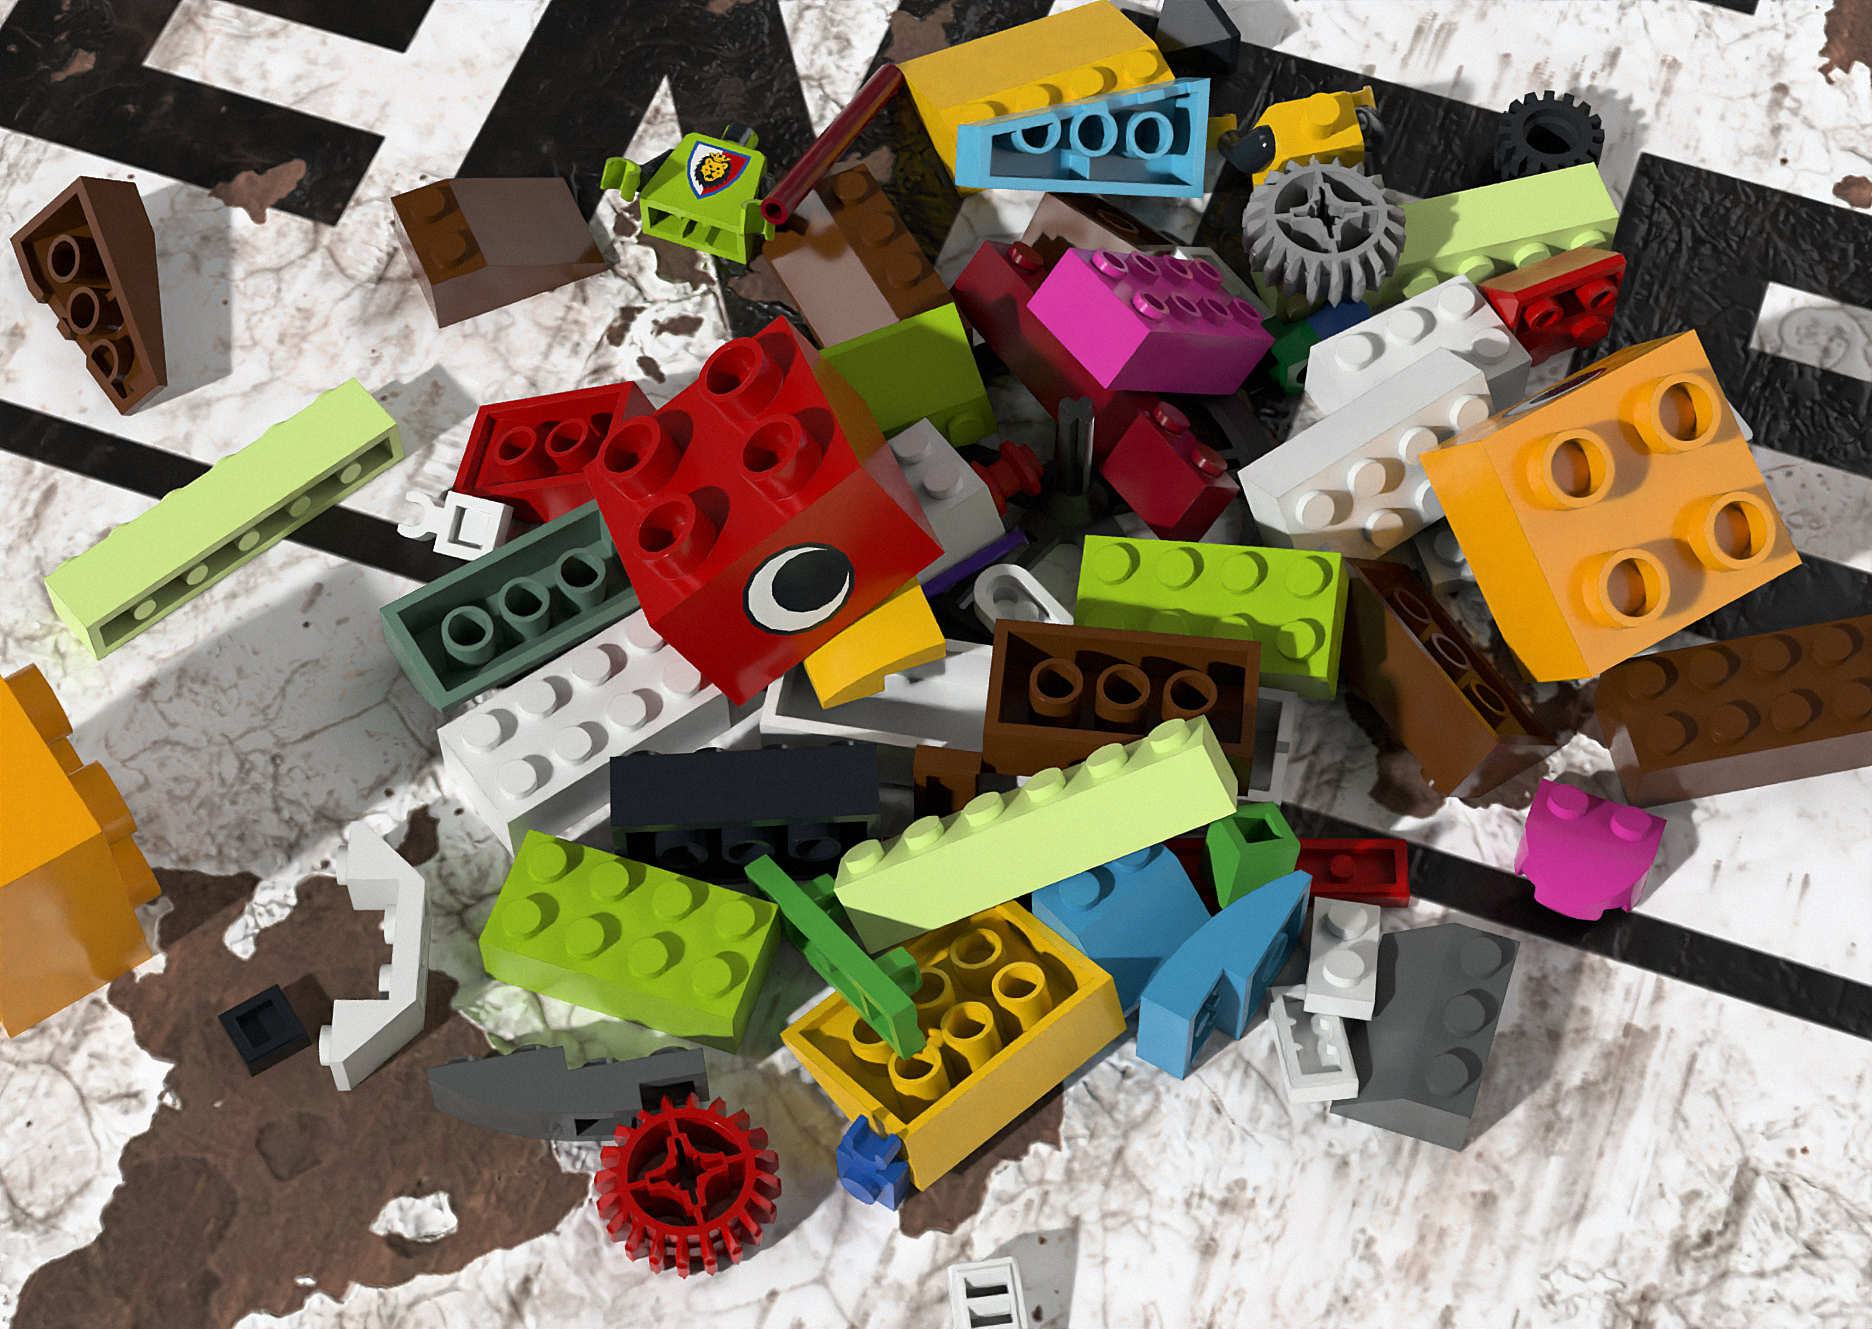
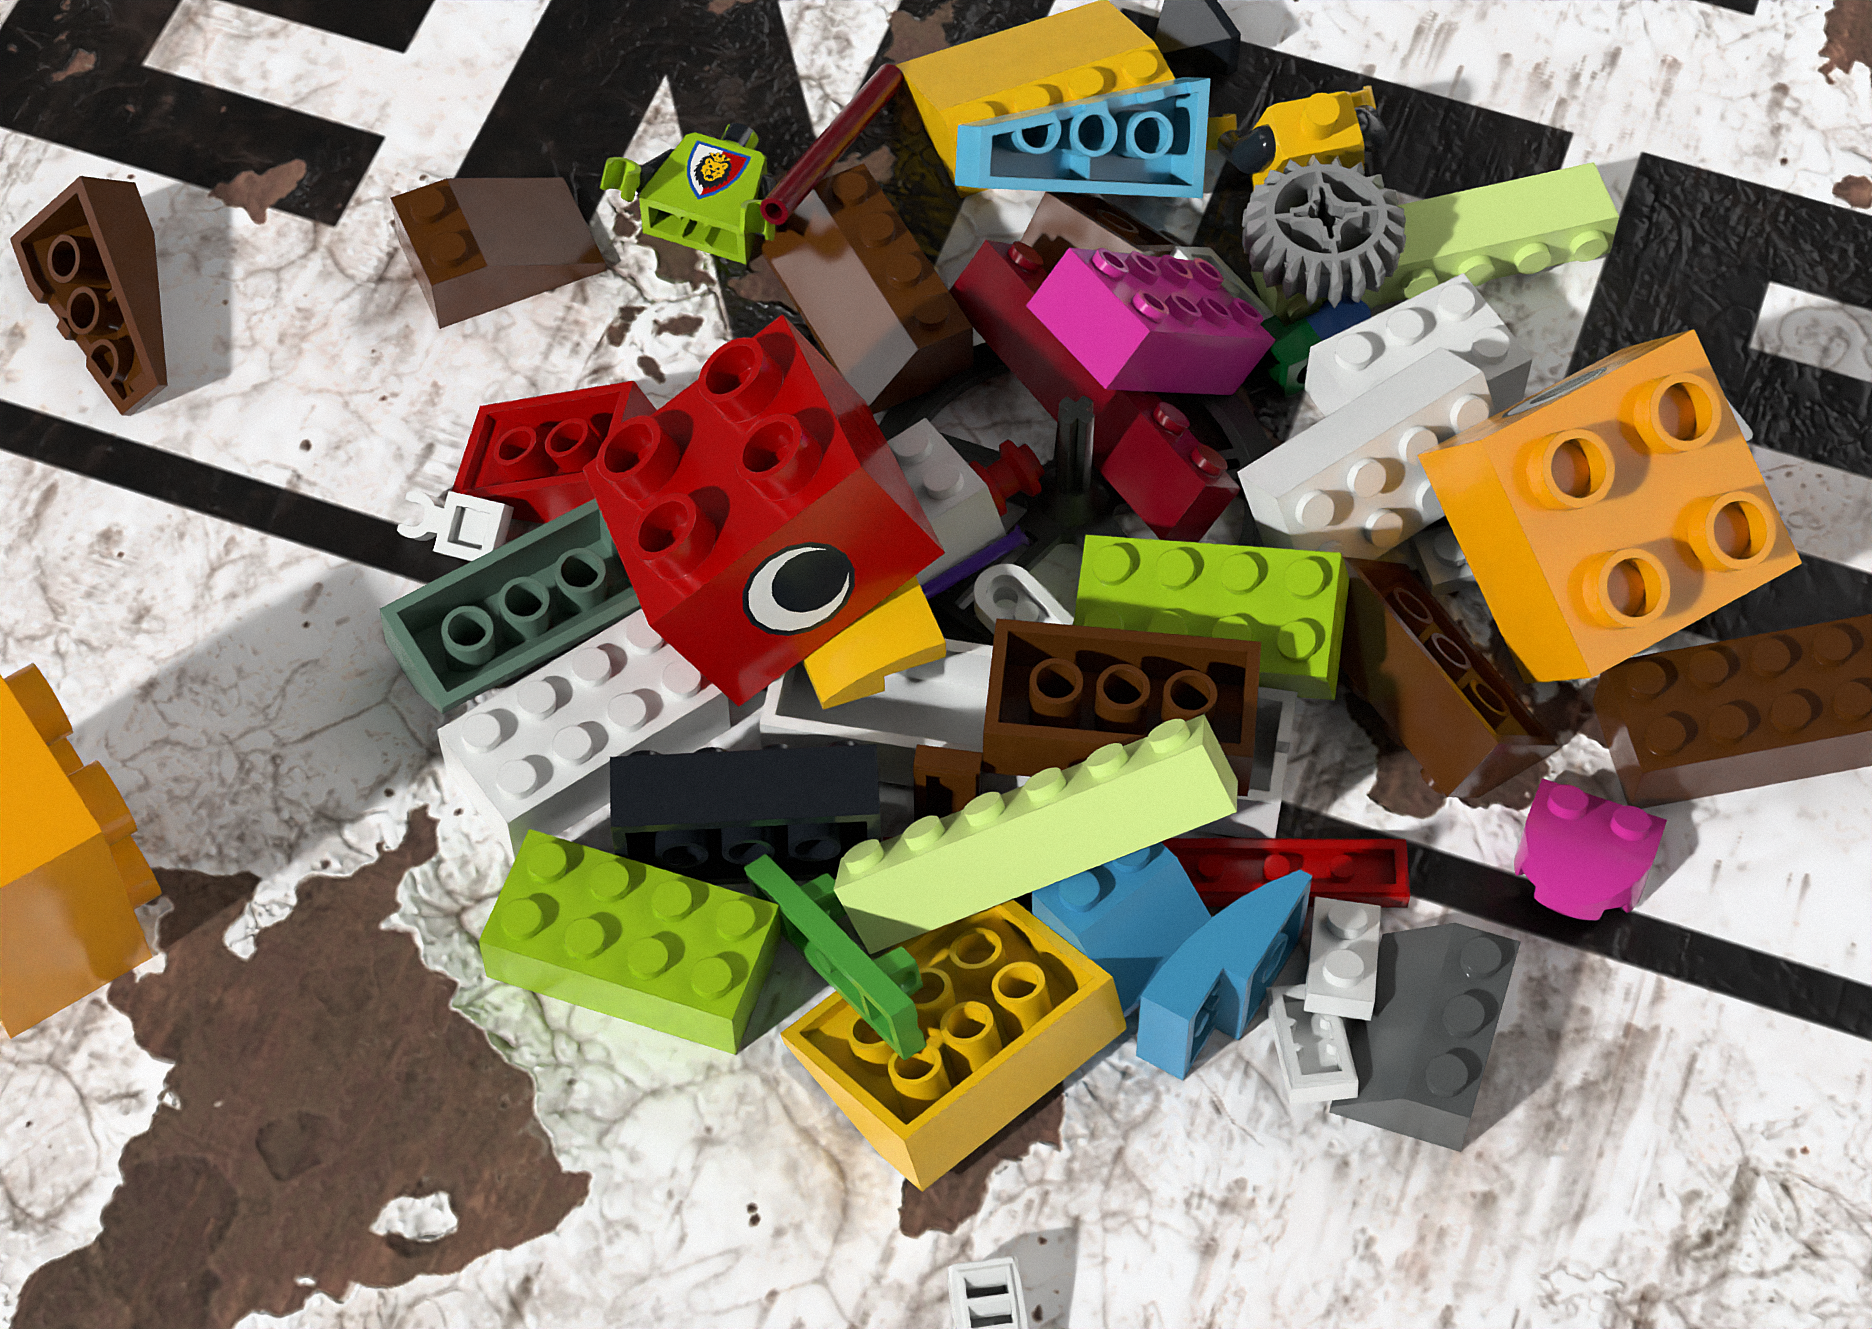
(224, 518): yellowish green brick -> none
(264, 1030): black tile -> none
(373, 1030): white slope -> none
(542, 1099): dark grey slope -> none
(660, 1193): red gear -> none
(871, 1167): blue plate -> none
(919, 373): lime slope -> none
(1247, 851): bright green brick -> none
(1548, 120): black tyre -> none
(1558, 300): red slope -> none

